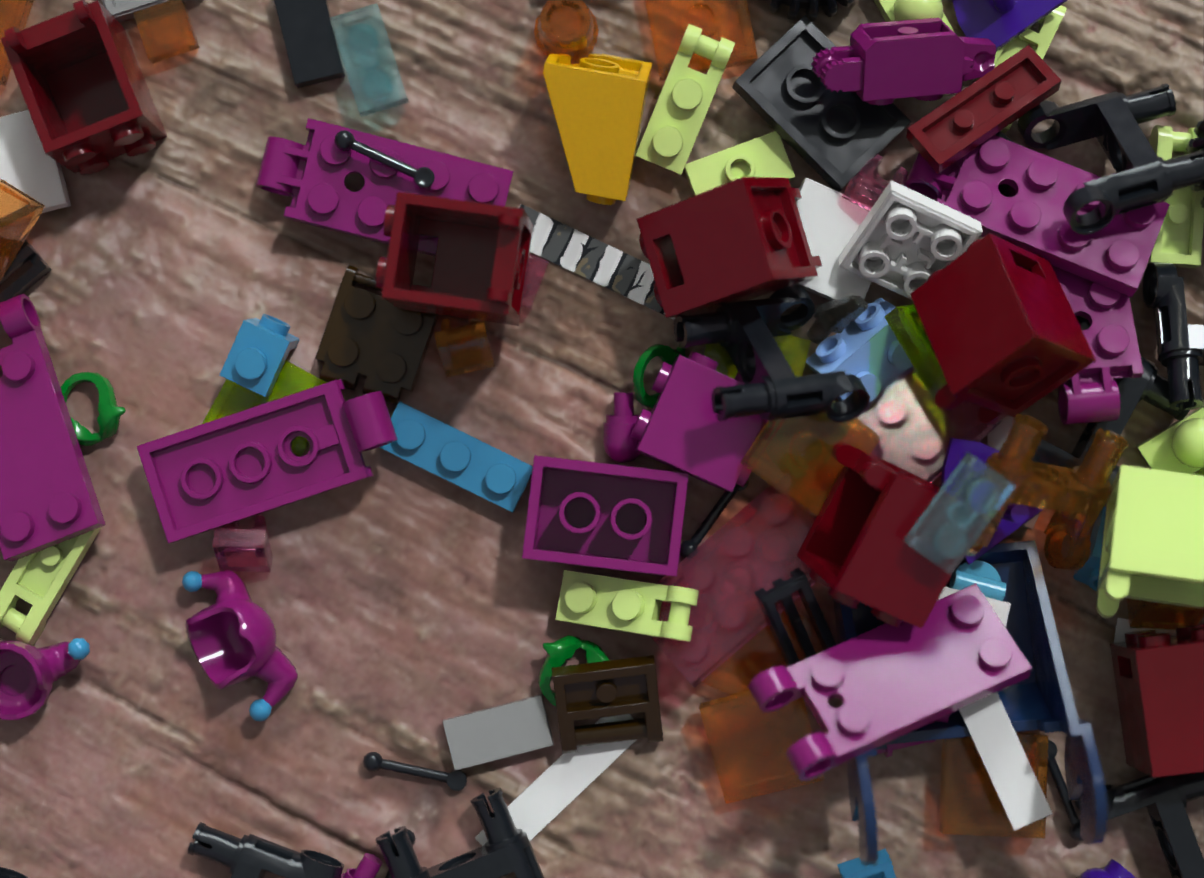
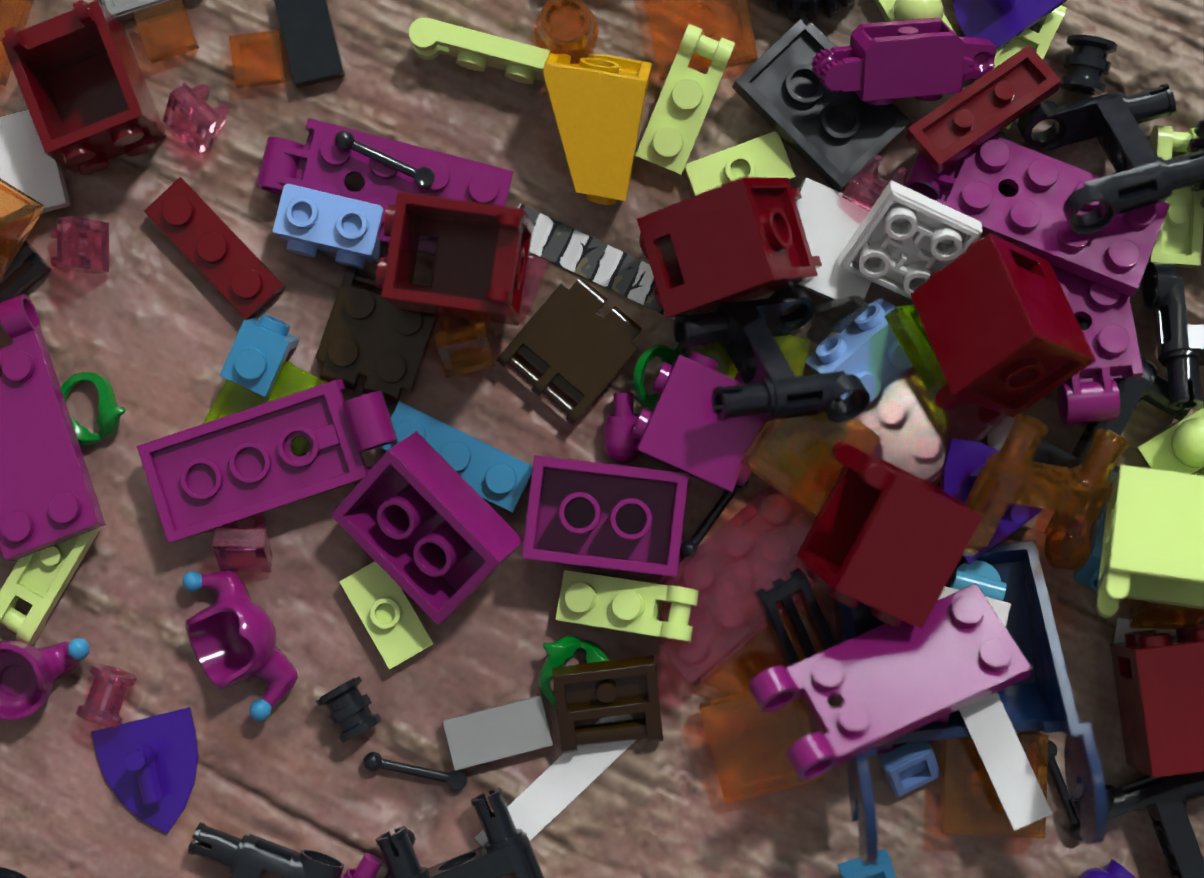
(81, 245): none -> clear pink tile
(106, 695): none -> clear pink bush
(151, 765): none -> dark purple shield
(192, 117): none -> clear pink tile
(215, 249): none -> dark red plate
(258, 59): none -> clear orange tile
(329, 223): none -> light blue bracket
(349, 709): none -> black bush
(369, 60): clear light blue plate -> none
(387, 614): none -> yellowish green plate
(426, 527): none -> magenta brick
(478, 49): none -> yellowish green plate
(573, 347): none -> dark brown plate
(909, 767): none -> medium blue tile
(959, 513): clear light blue plate -> none
(1087, 64): none -> black bush

